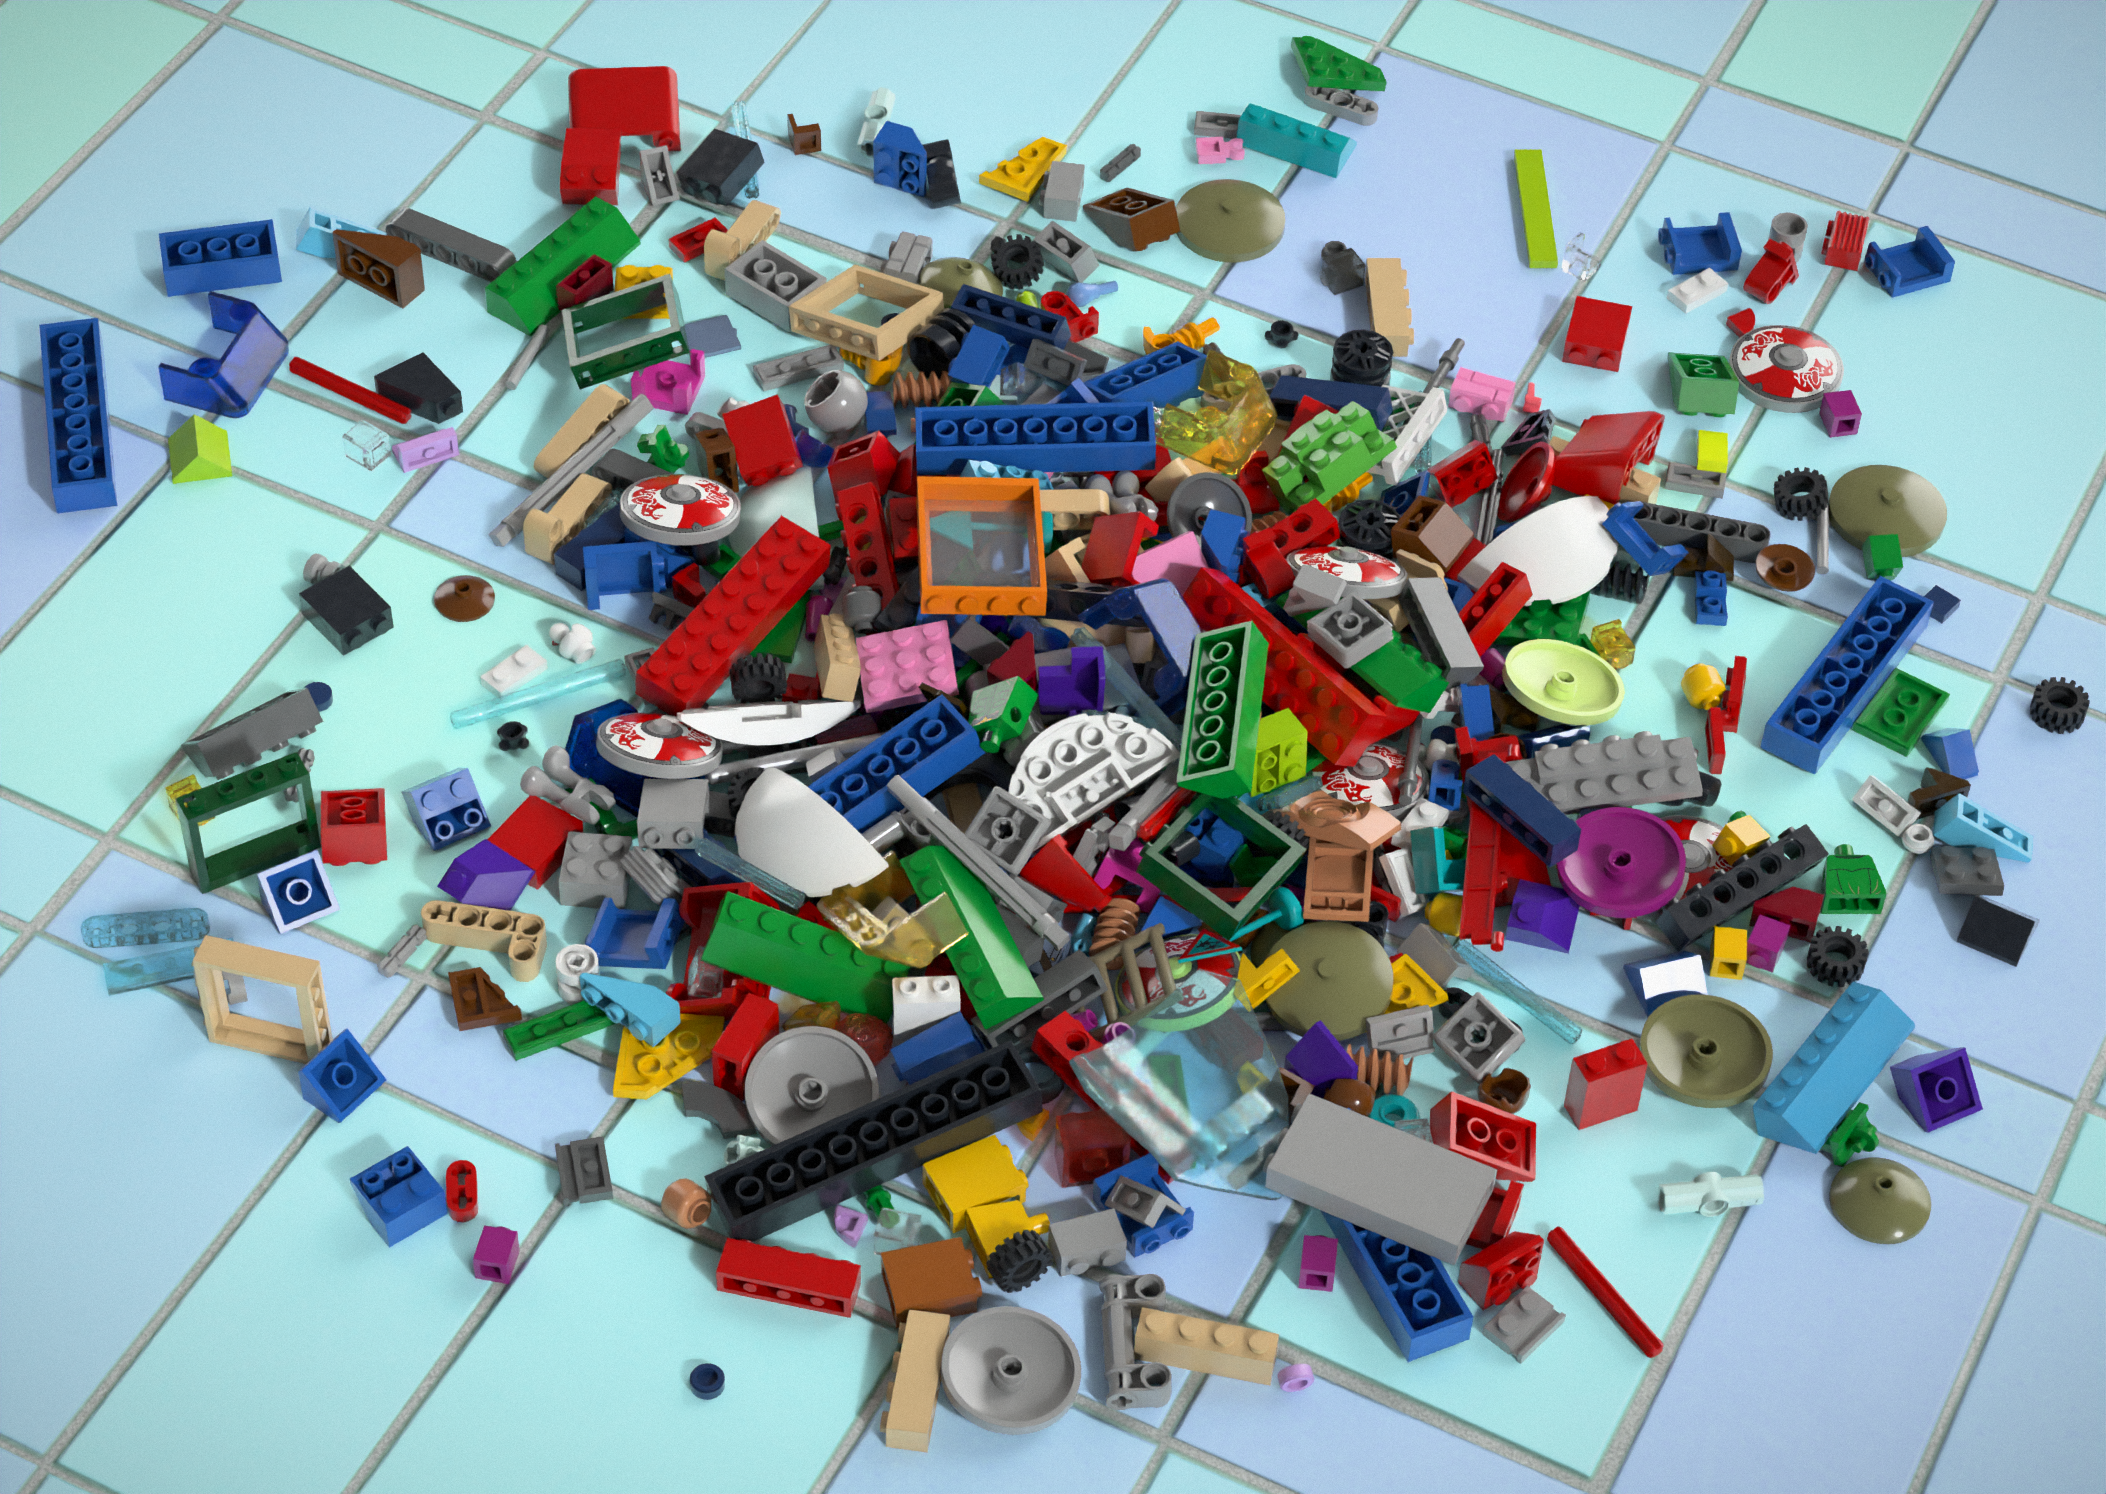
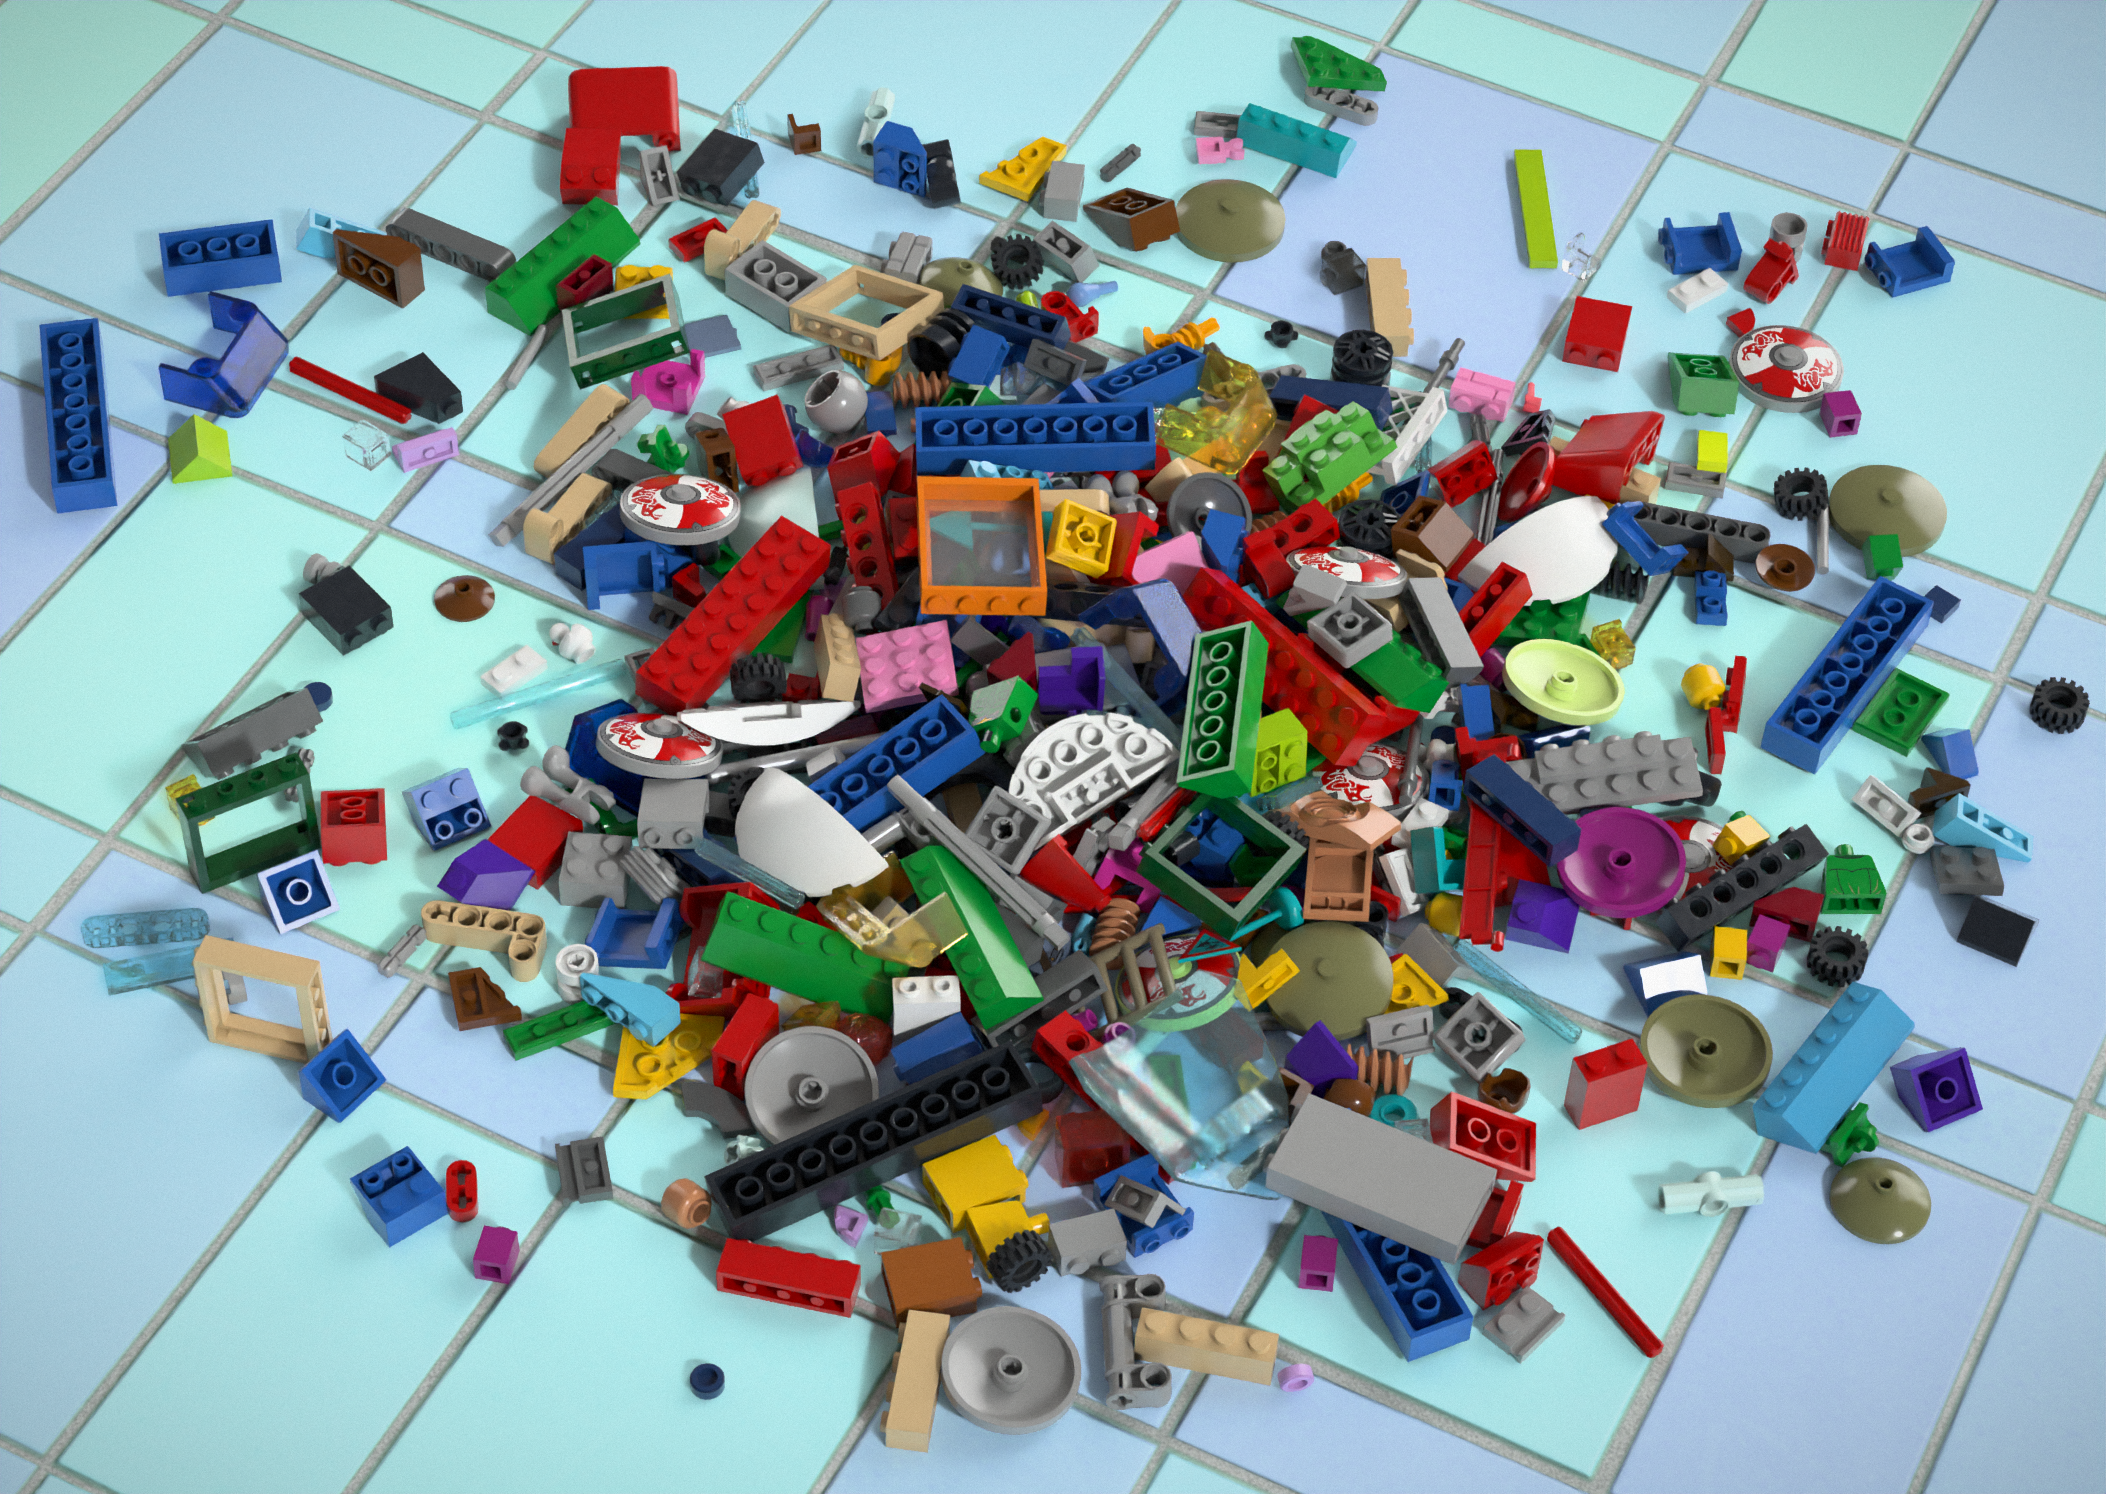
(1081, 538): none -> yellow brick

